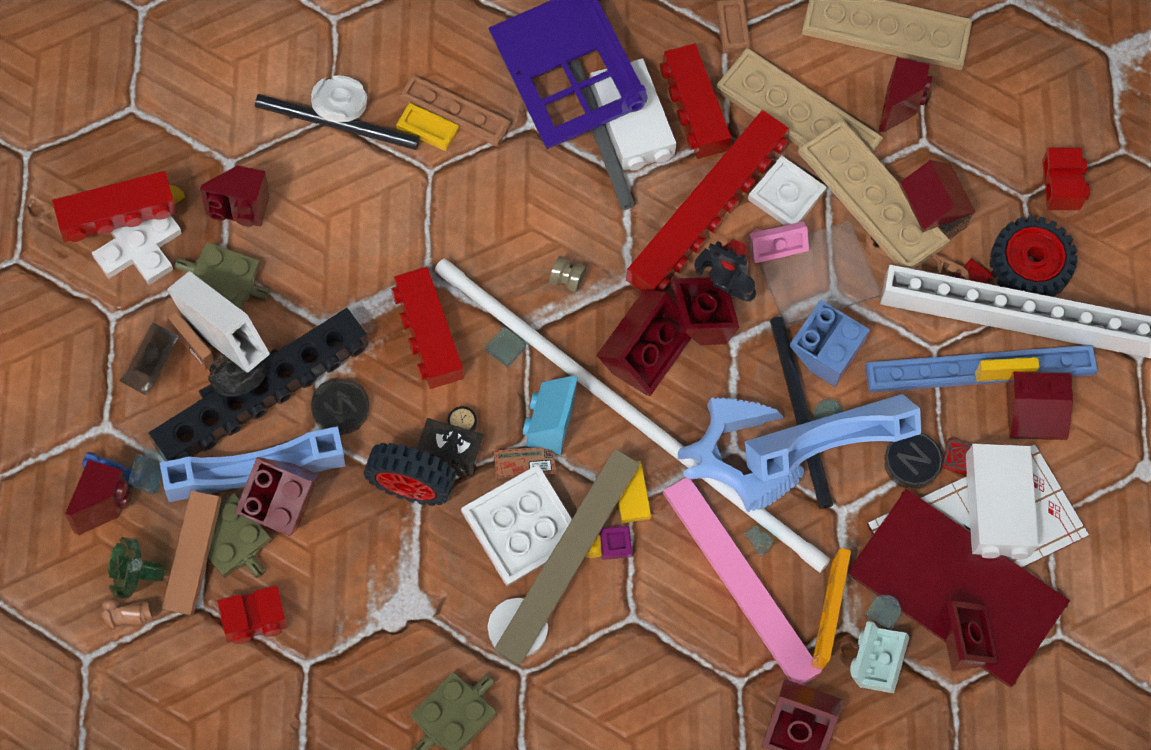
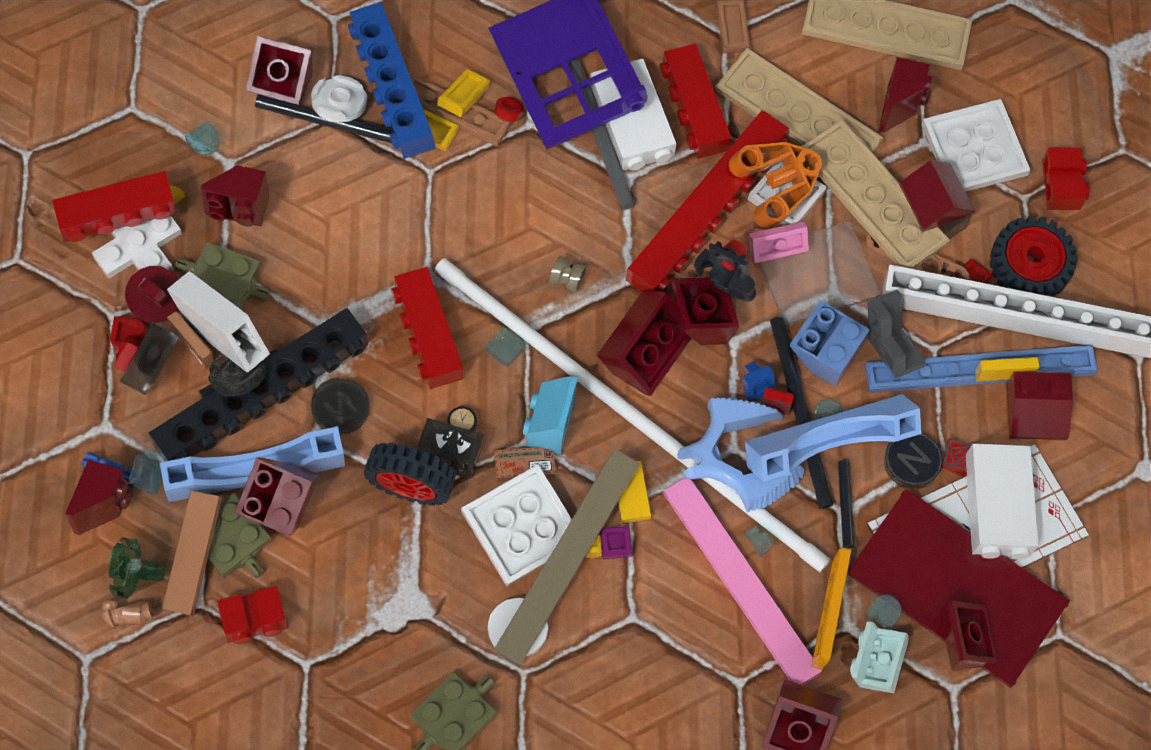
(123, 326): none -> red tile
(125, 352): none -> red tile
(148, 294): none -> dark red tile
(204, 139): none -> clear light blue tile
(279, 70): none -> dark red slope
(372, 22): none -> blue brick
(463, 92): none -> yellow tile
(508, 109): none -> red tile
(757, 380): none -> blue tile
(778, 400): none -> red tile
(793, 157): none -> orange connector
(846, 504): none -> black bar
(889, 337): none -> dark grey panel
(977, 144): none -> white plate

